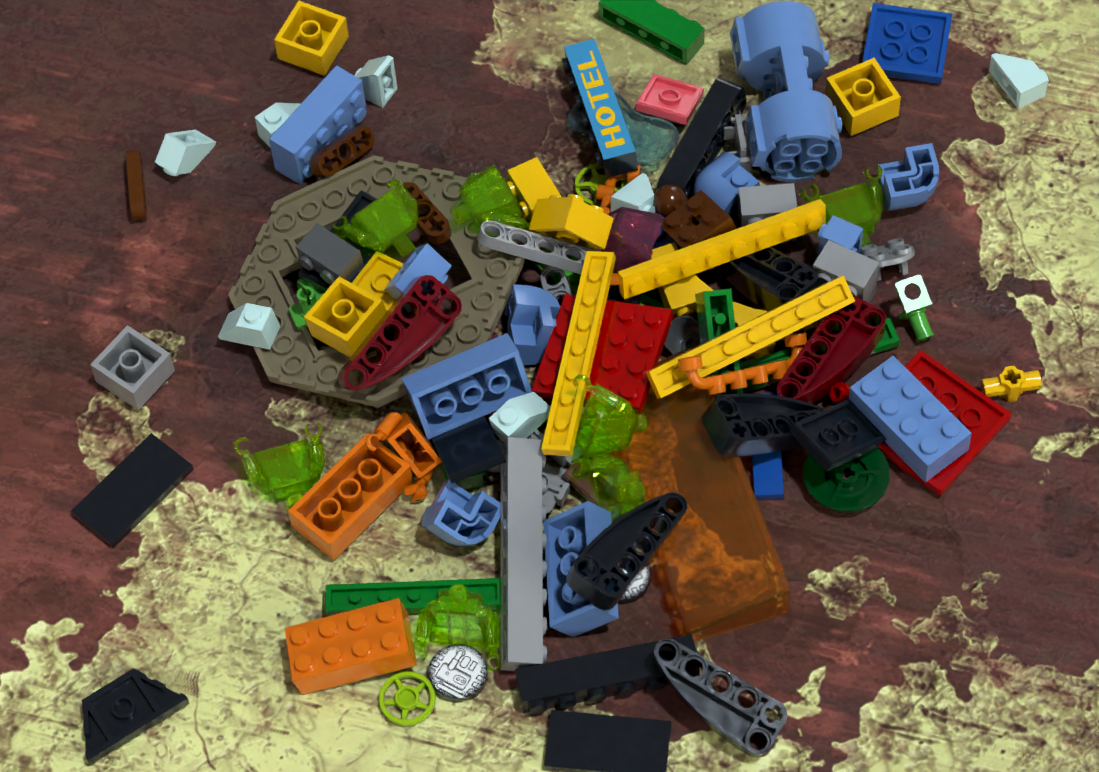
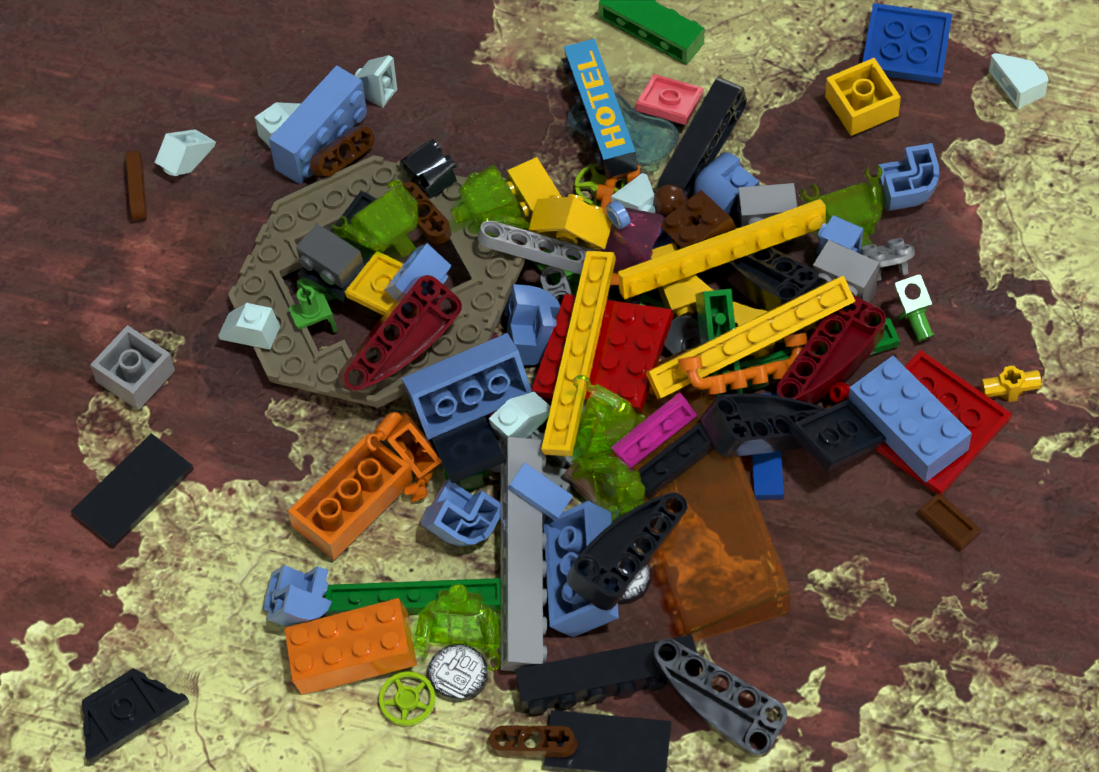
(285, 470): clear neon green torso -> none
(296, 596): none -> medium blue brick
(311, 38): yellow brick -> none
(344, 316): yellow brick -> none
(430, 168): none -> black cylinder
(540, 491): none -> medium blue tile
(555, 733): none -> reddish brown beam
(618, 215): none -> medium blue tile
(654, 430): none -> dark pink tile
(675, 460): none -> black tile
(740, 140): light grey piece -> none
(794, 126): medium blue cylinder -> none
(864, 486): dark green piece -> none
(949, 522): none -> reddish brown tile

